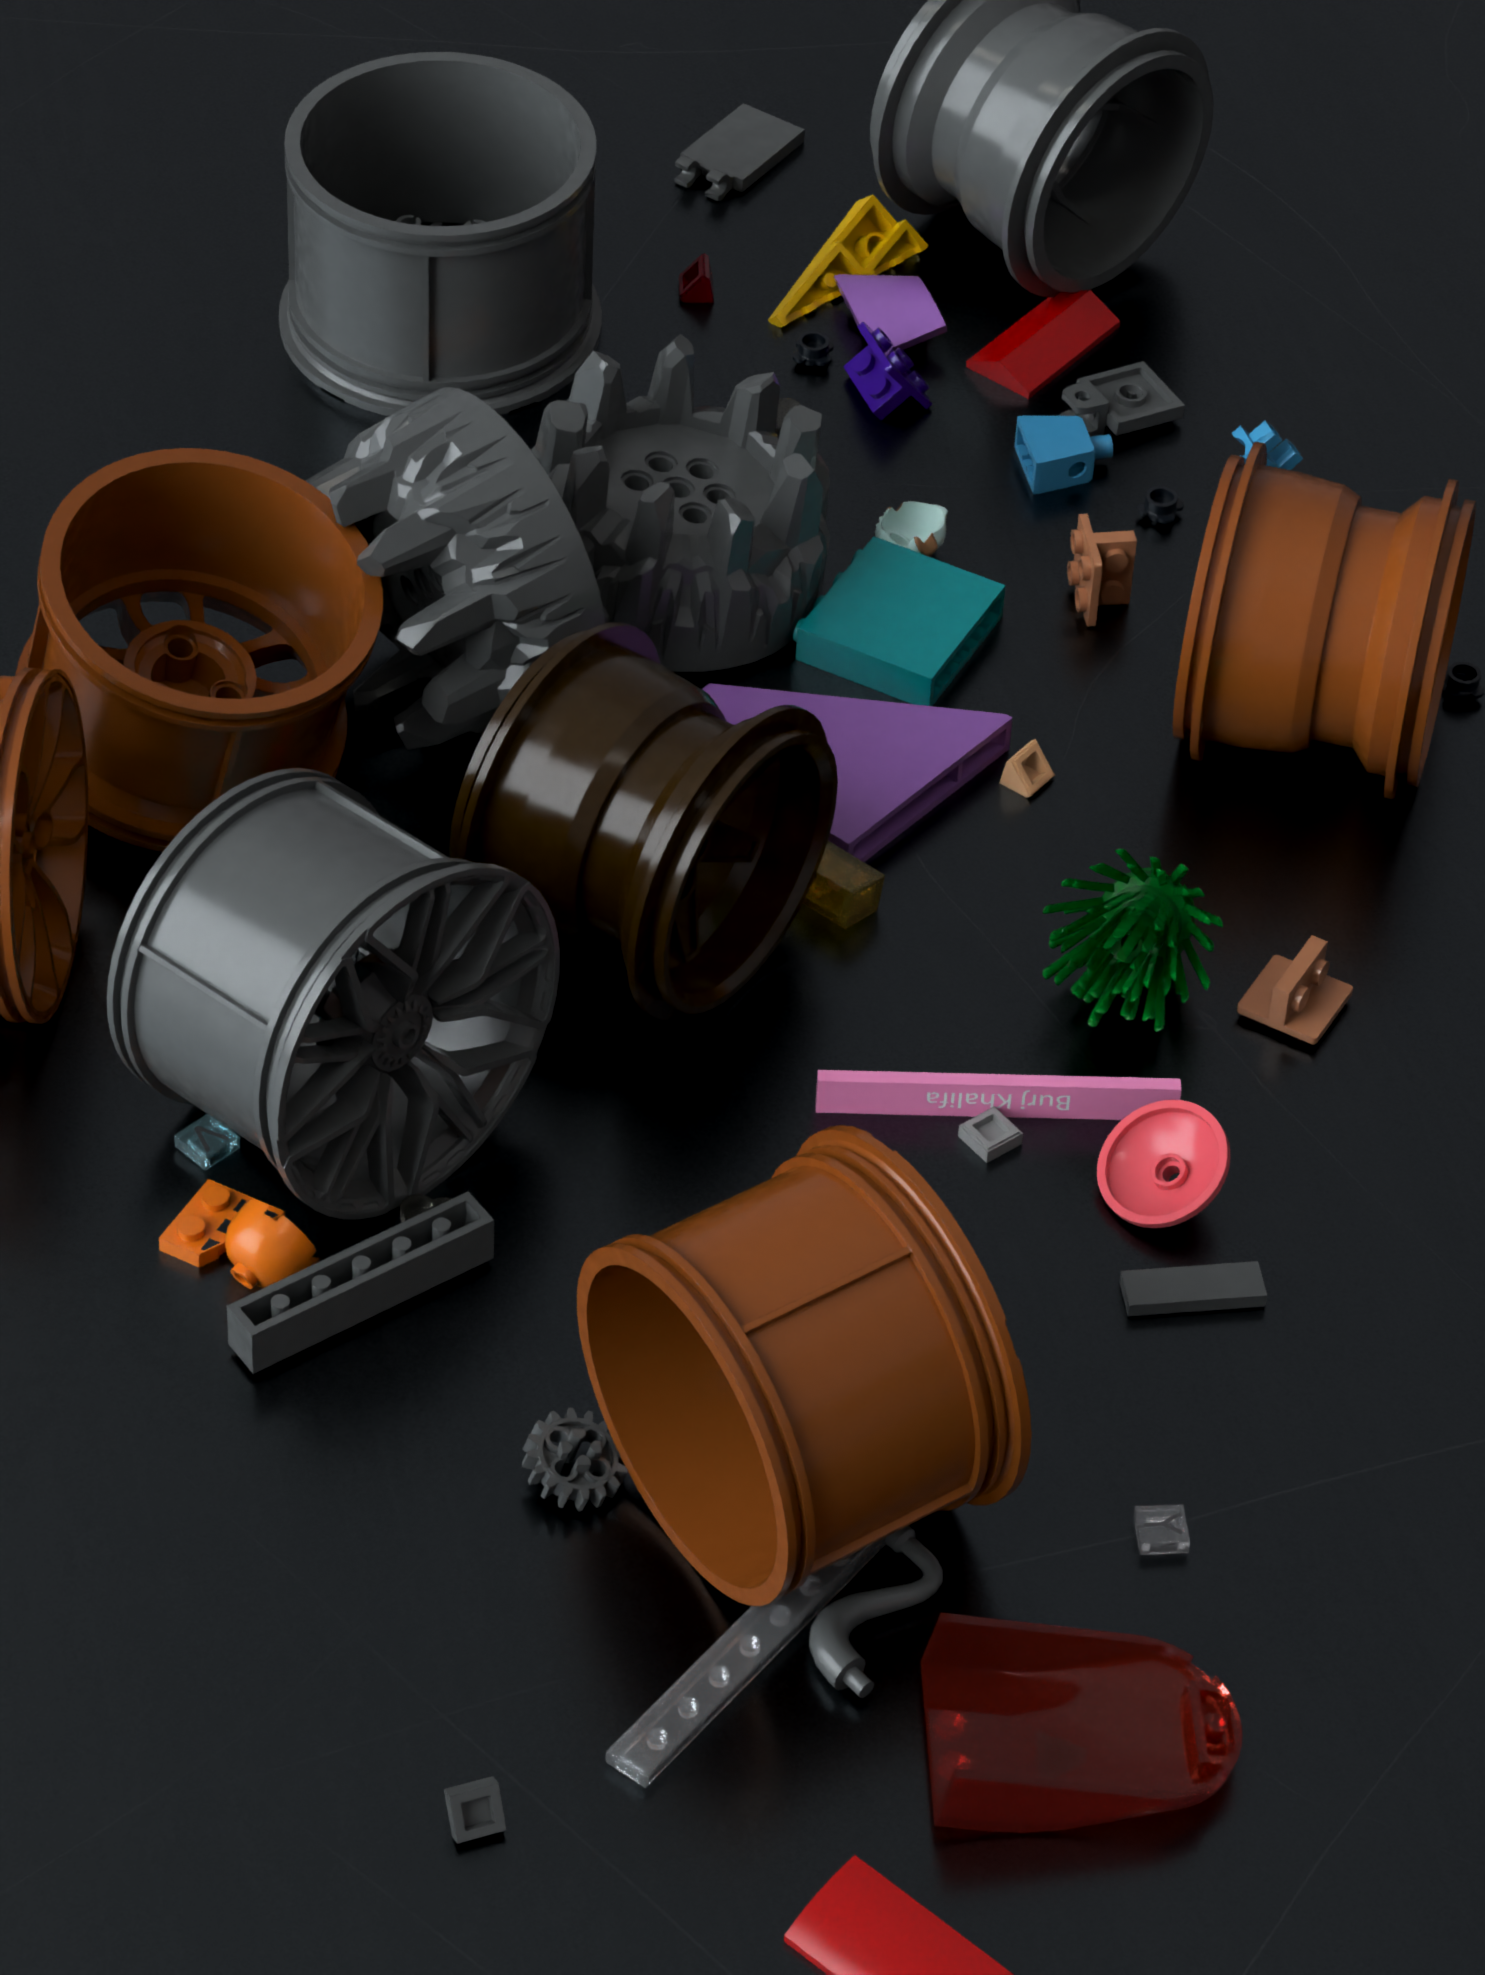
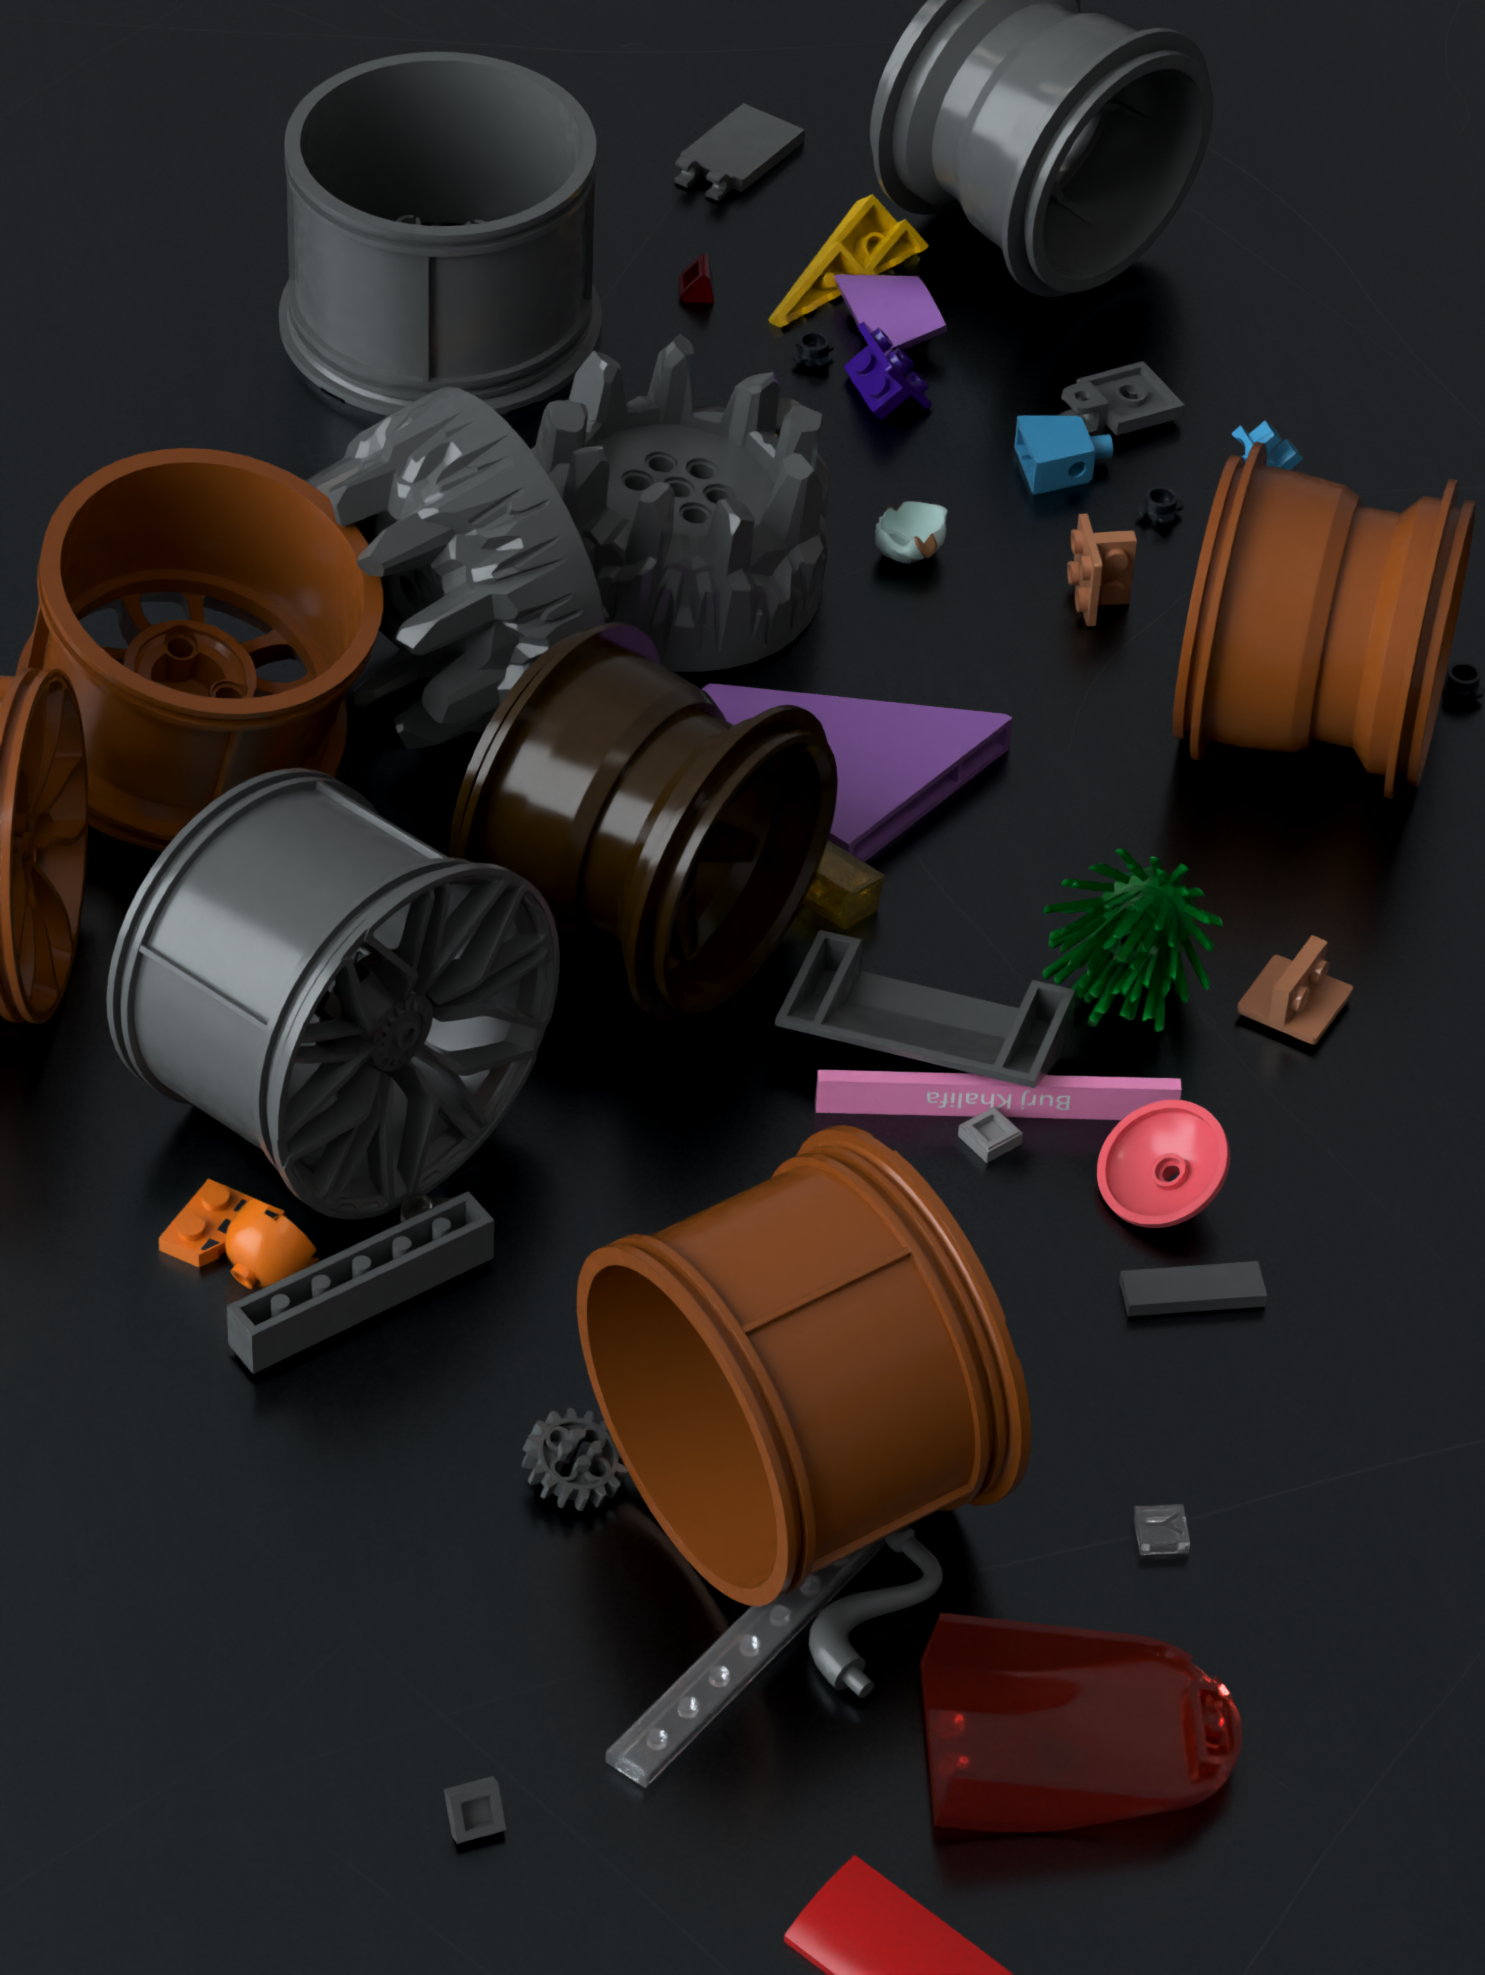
(207, 1141): clear light blue tile -> none
(899, 622): teal brick -> none
(926, 1023): none -> dark grey slope
(1027, 770): light nougat slope -> none
(1045, 342): red slope -> none

